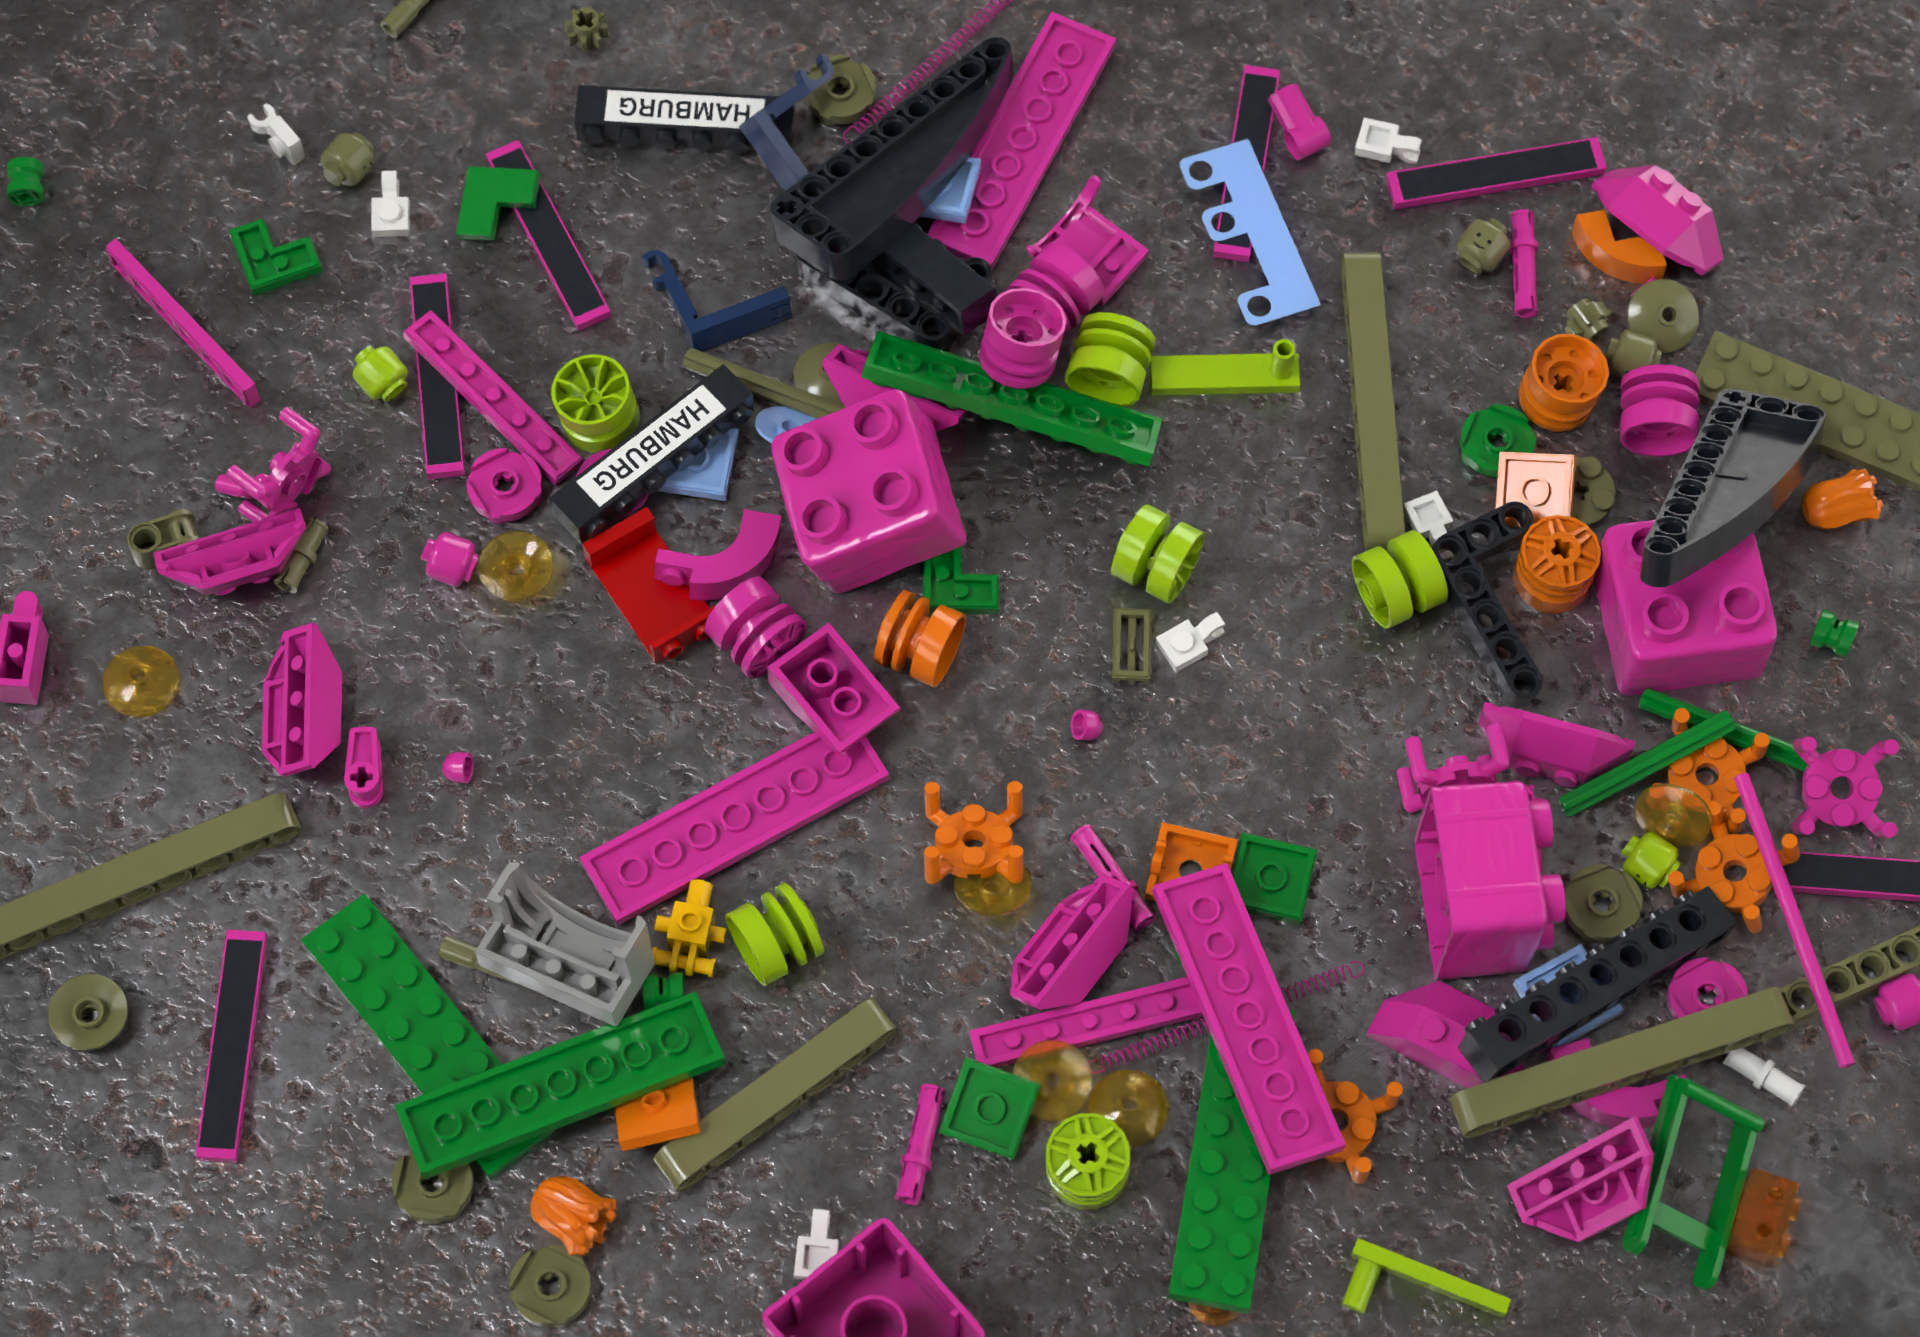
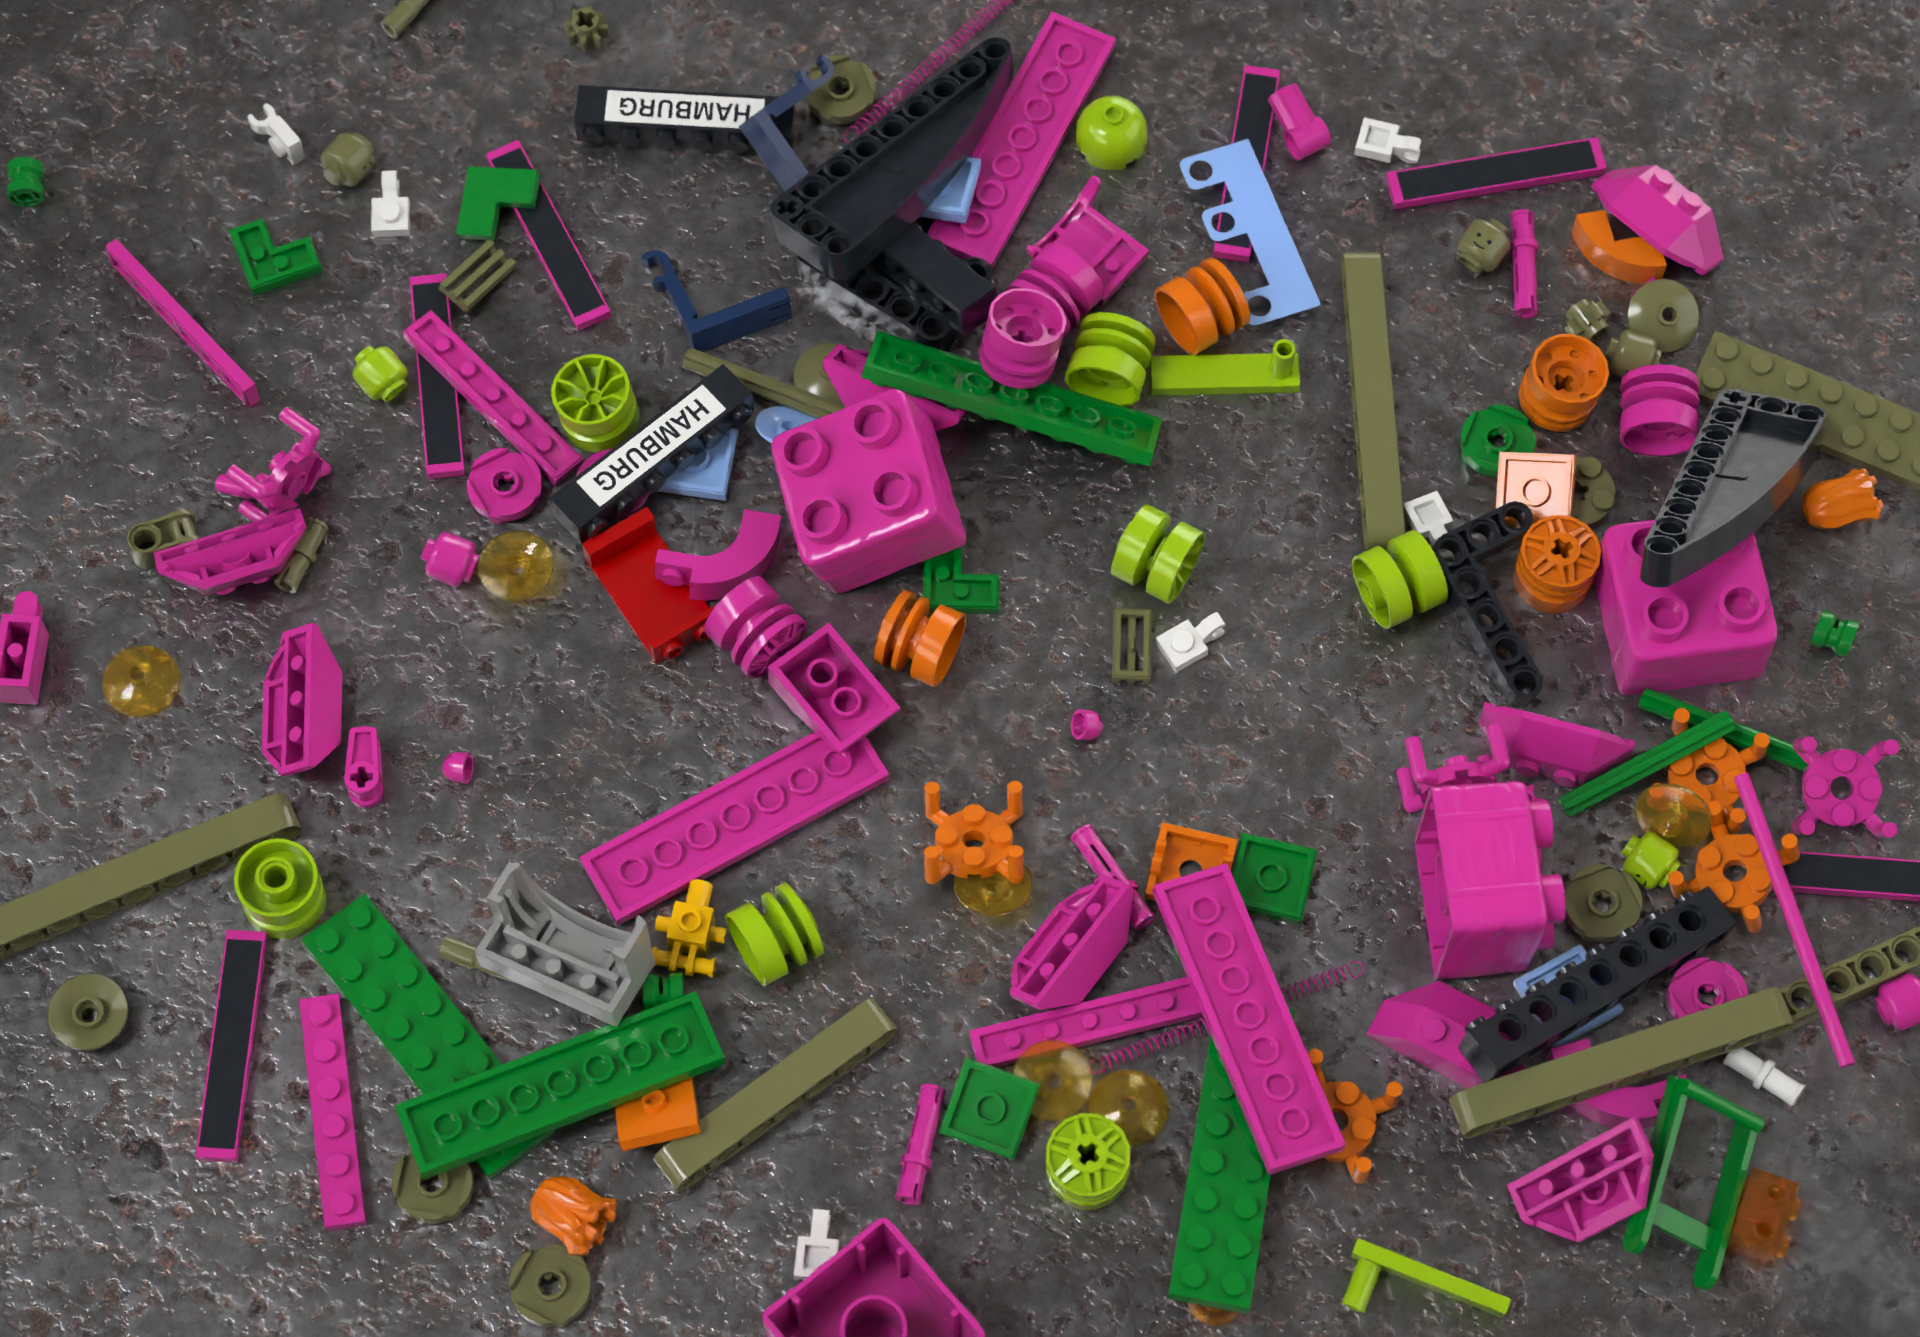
(280, 888): none -> lime wheel
(332, 1112): none -> dark pink plate
(496, 257): none -> olive tile
(1111, 132): none -> lime cylinder
(1202, 306): none -> orange wheel

